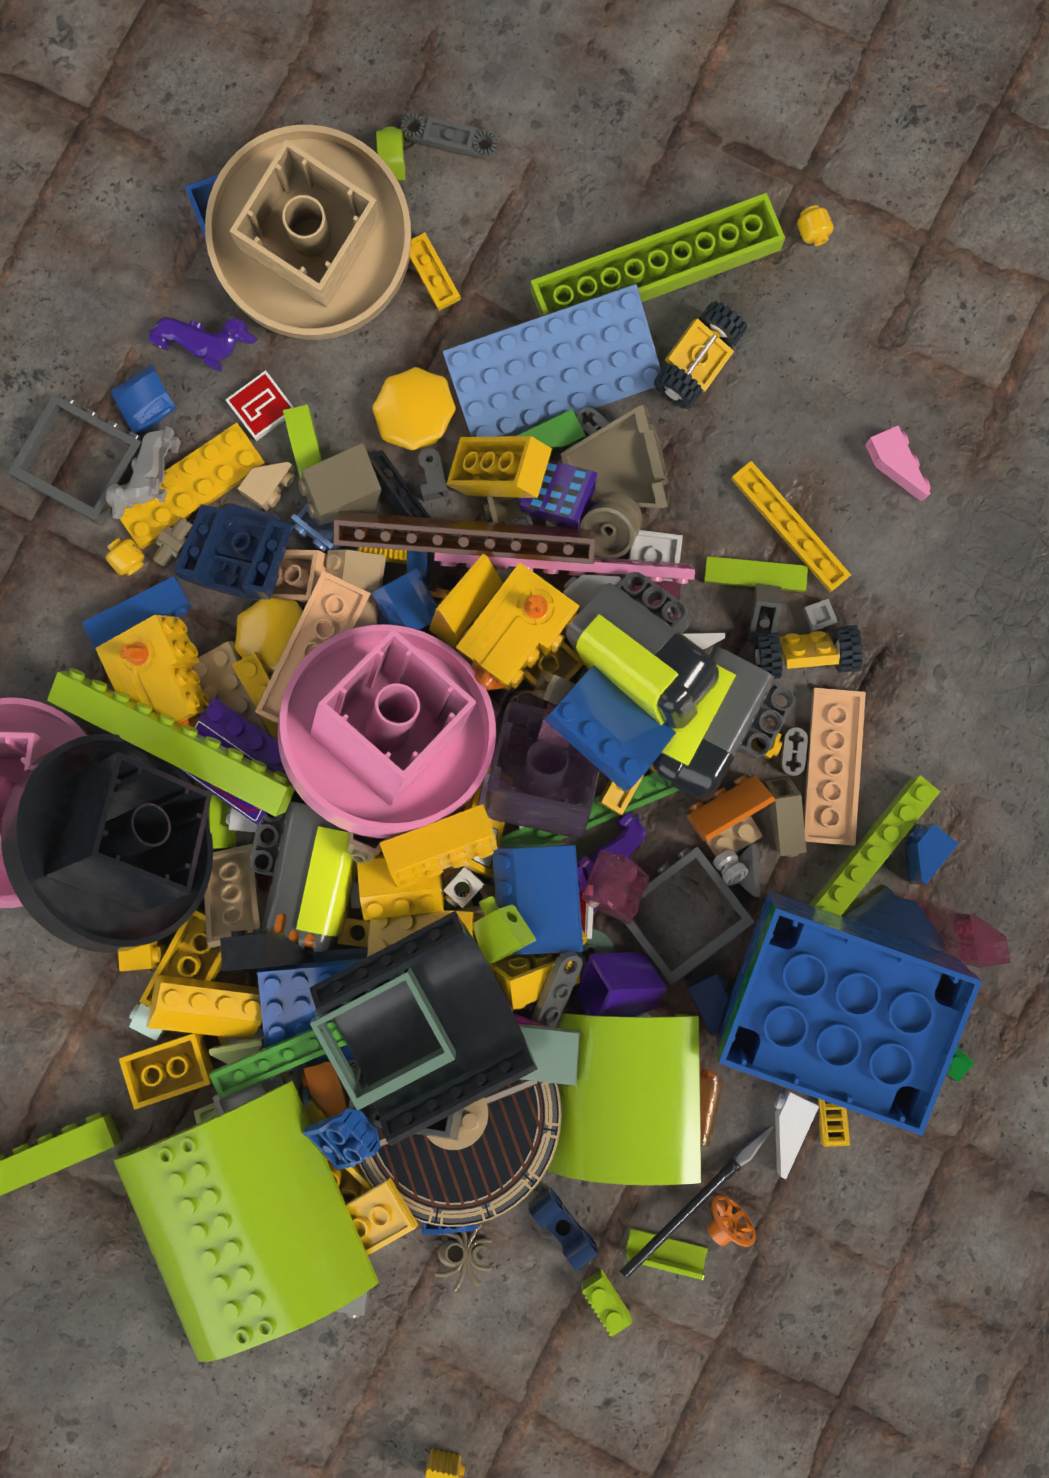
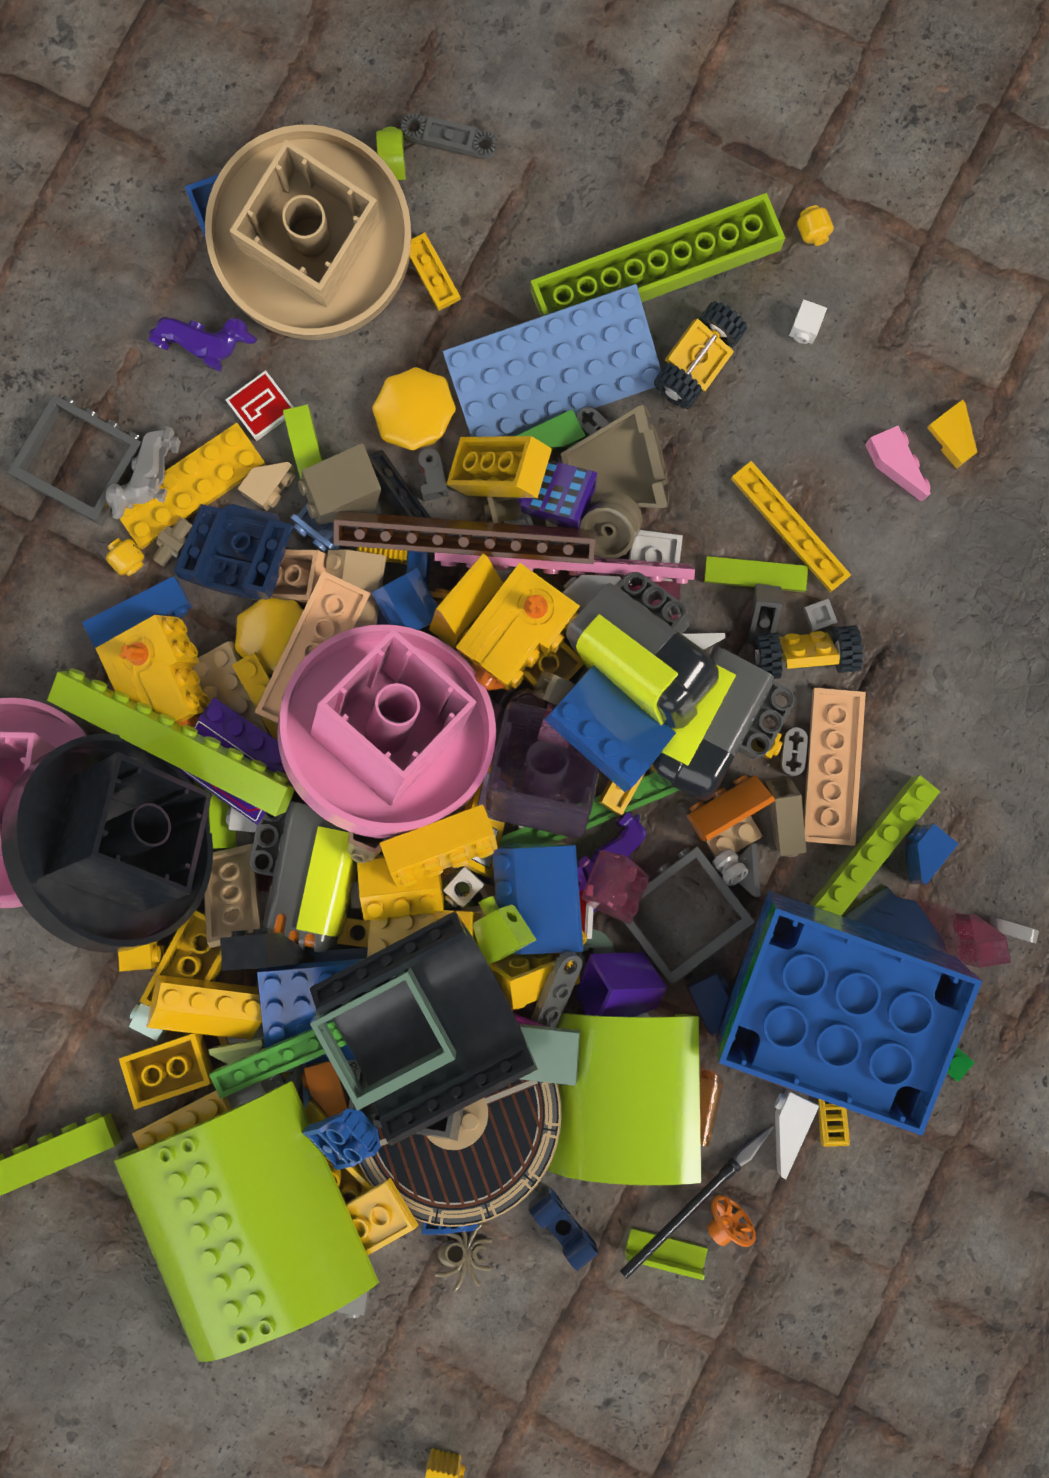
(143, 400): blue slope -> none
(185, 1117): none -> yellow plate
(606, 1303): lime brick -> none
(807, 322): none -> white brick
(955, 434): none -> yellow slope
(1015, 930): none -> light grey beam

